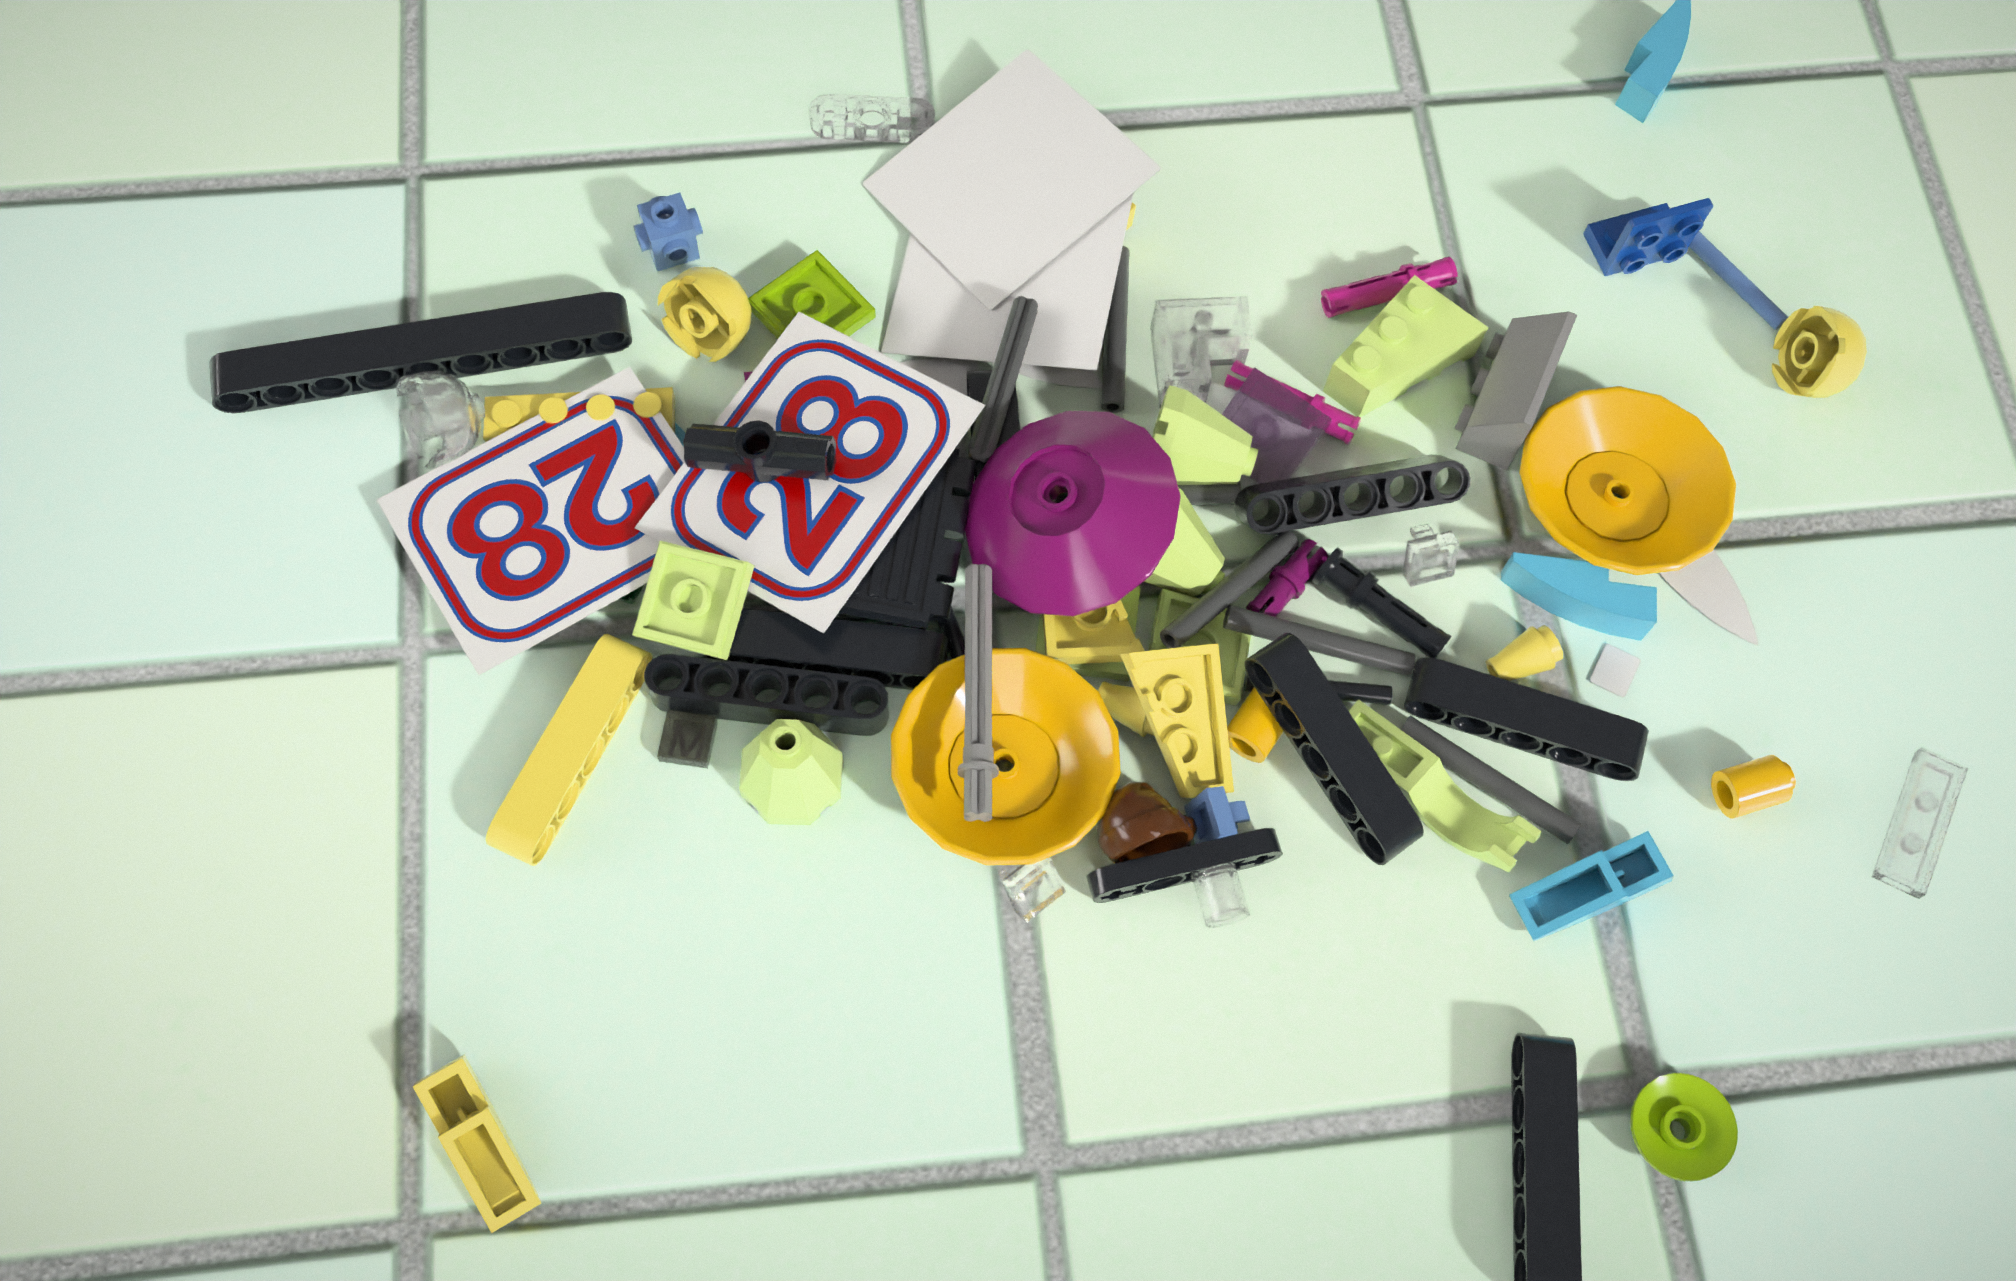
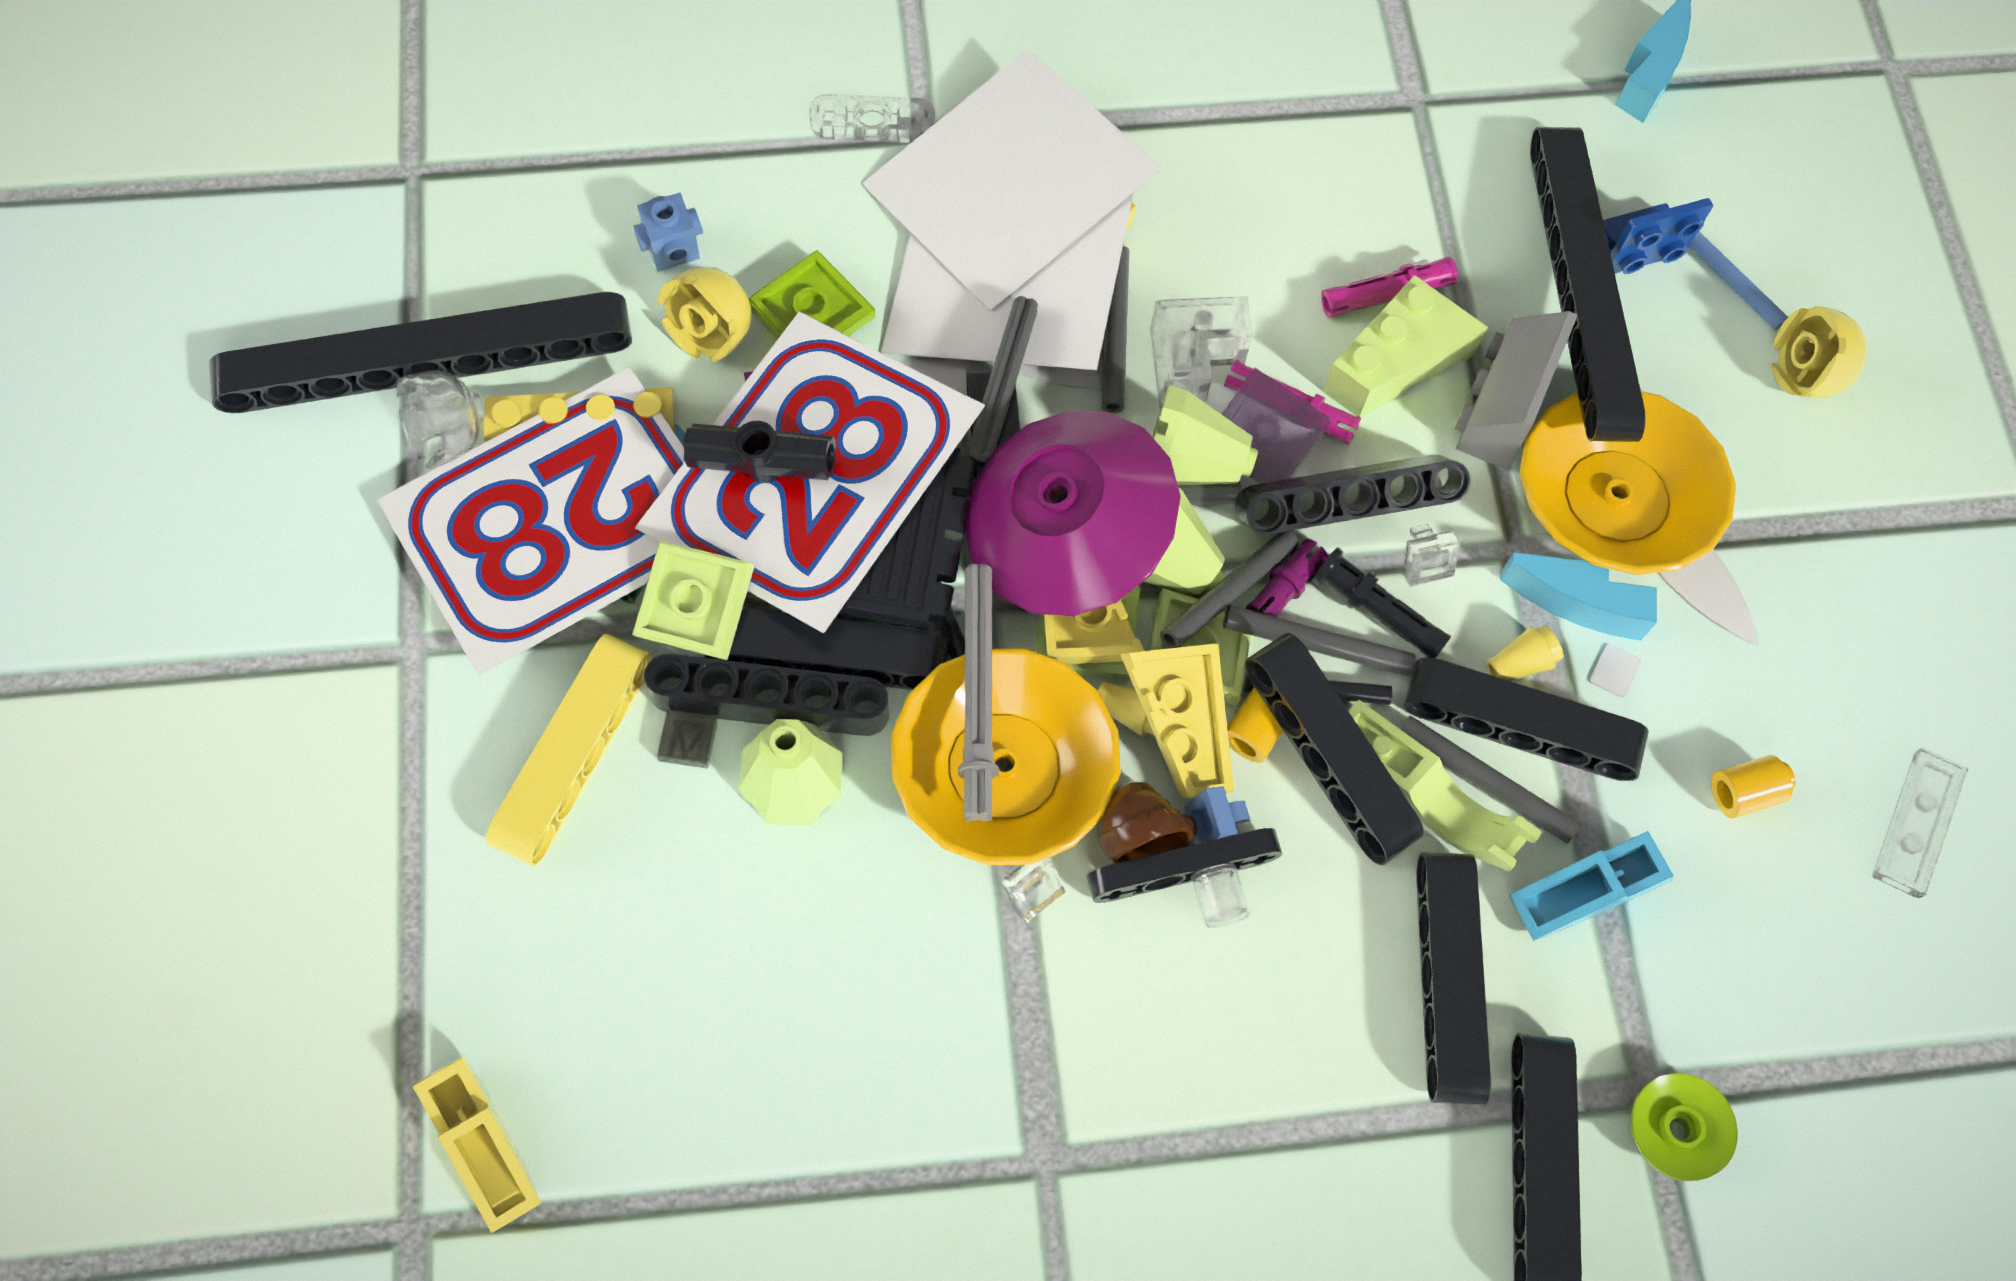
(1452, 979): none -> black beam
(1587, 286): none -> black beam

